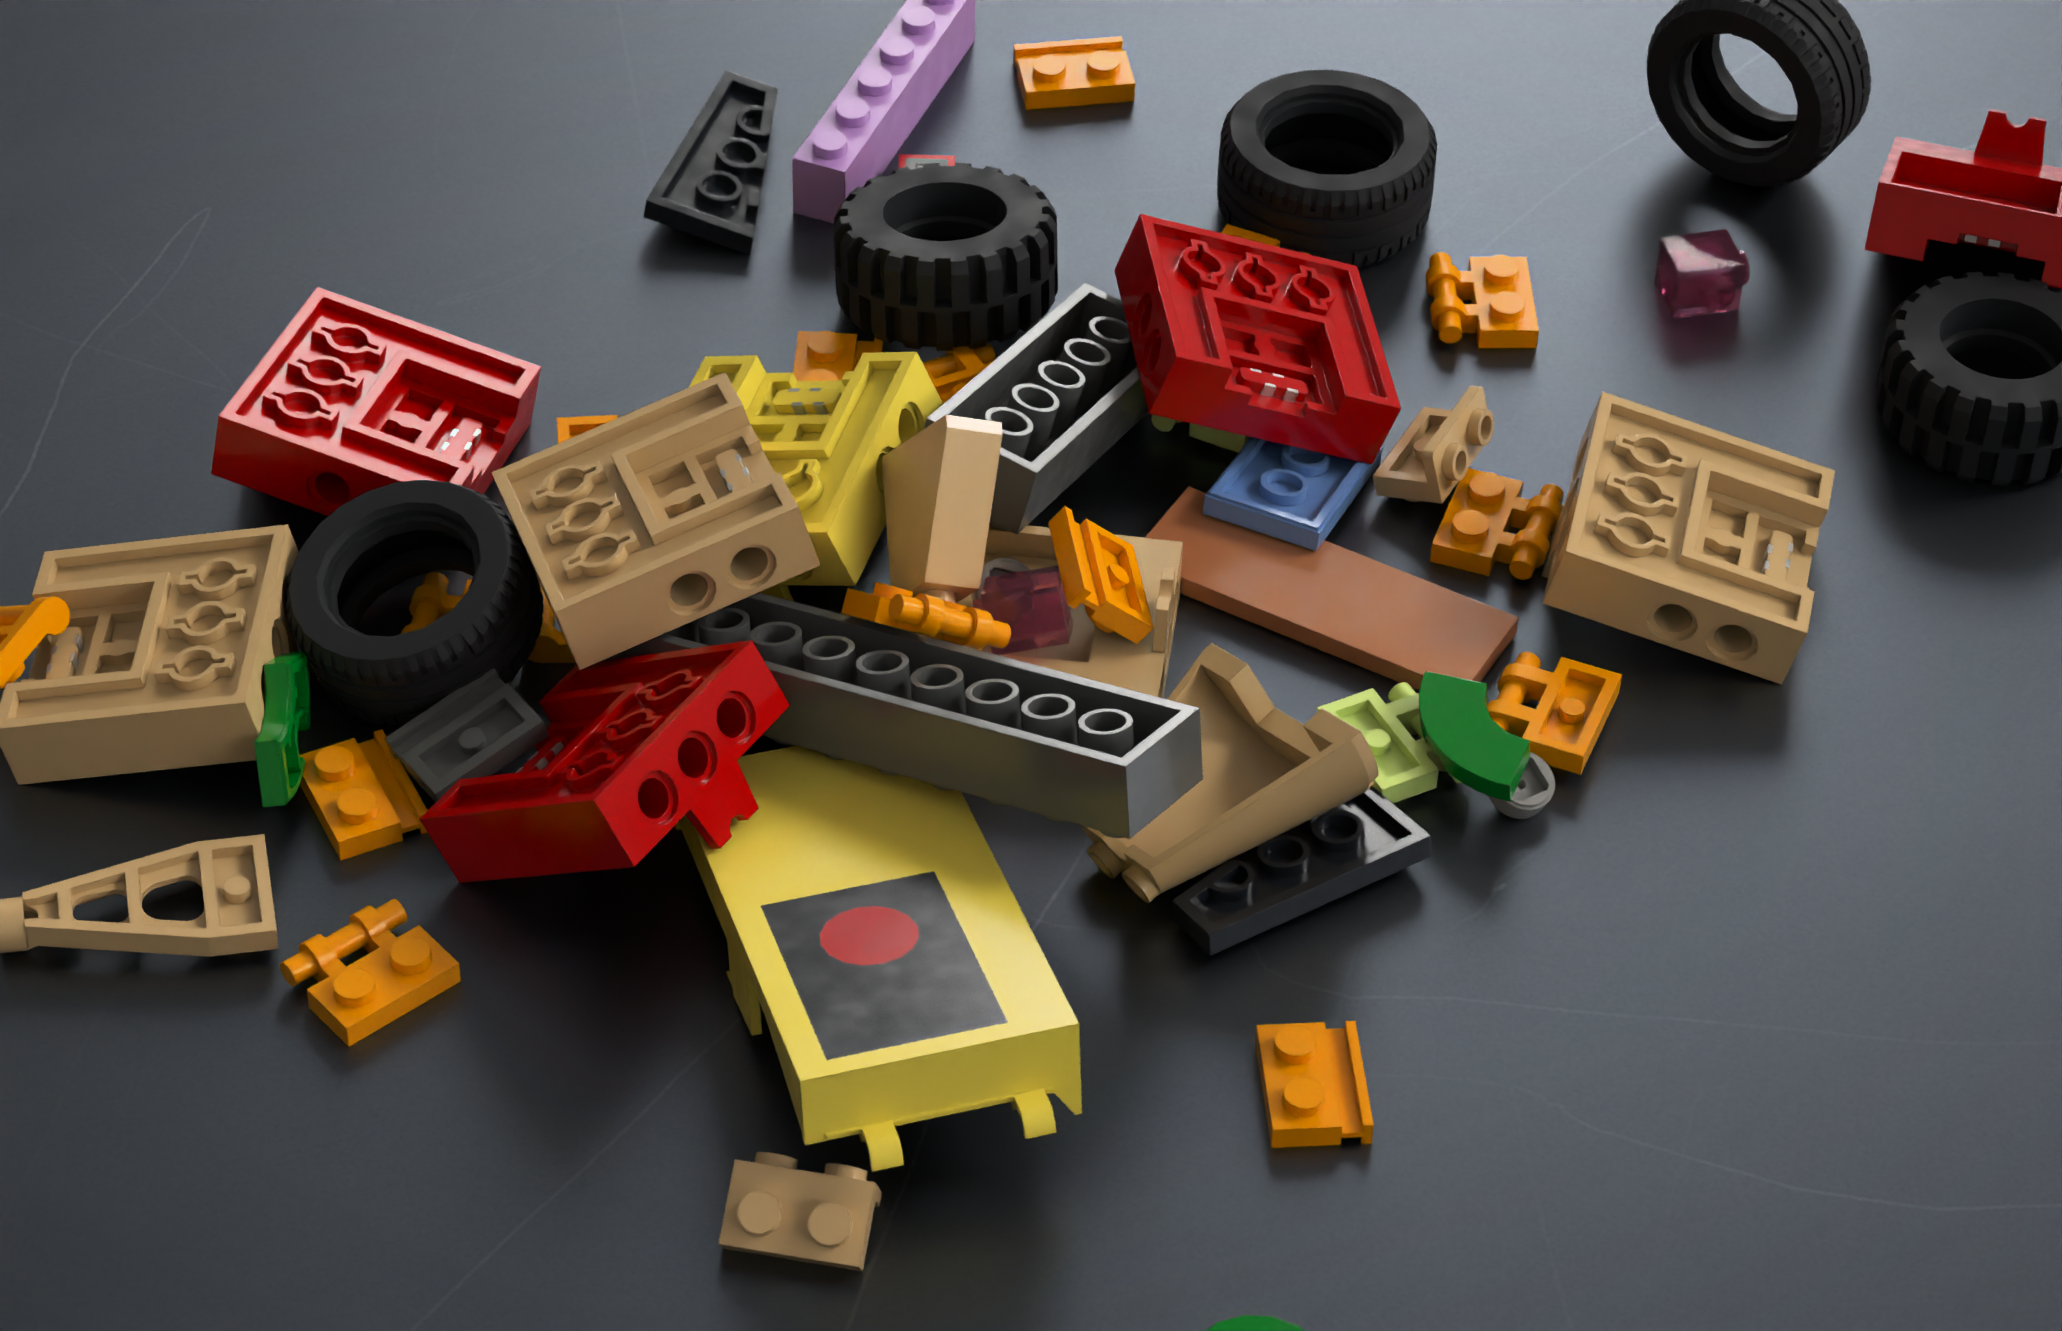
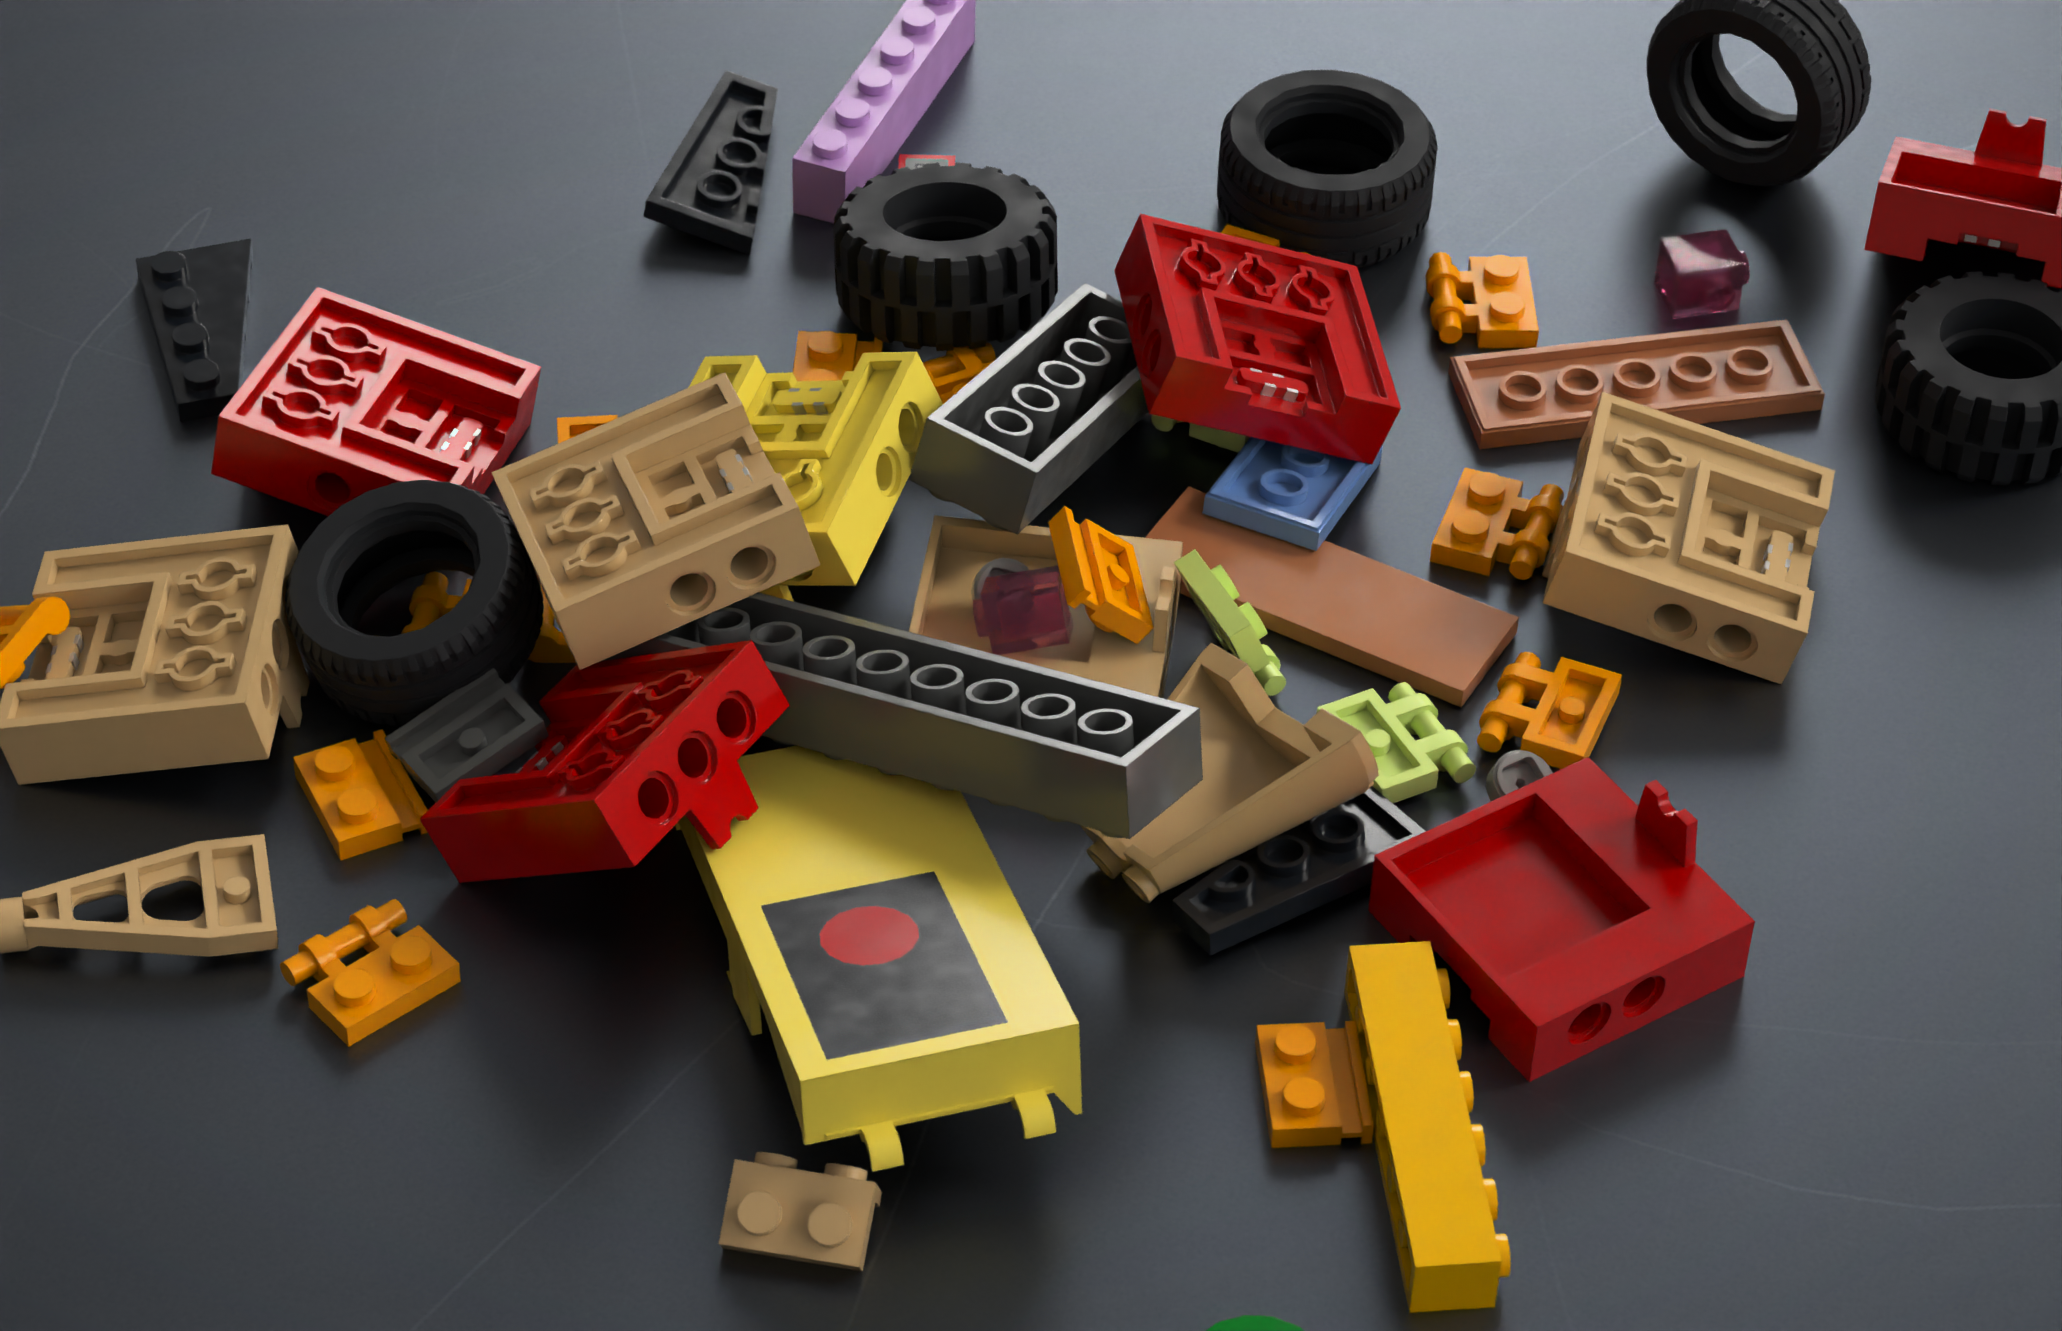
(200, 321): none -> black wing
(285, 714): green tile -> none
(927, 616): light orange plate -> none
(941, 506): tan slope -> none
(1073, 73): light orange plate -> none
(1233, 626): none -> yellowish green plate
(1424, 1129): none -> yellow brick
(1436, 450): tan bracket -> none
(1467, 738): green tile -> none
(1566, 913): none -> red piece
(1687, 374): none -> nougat tile

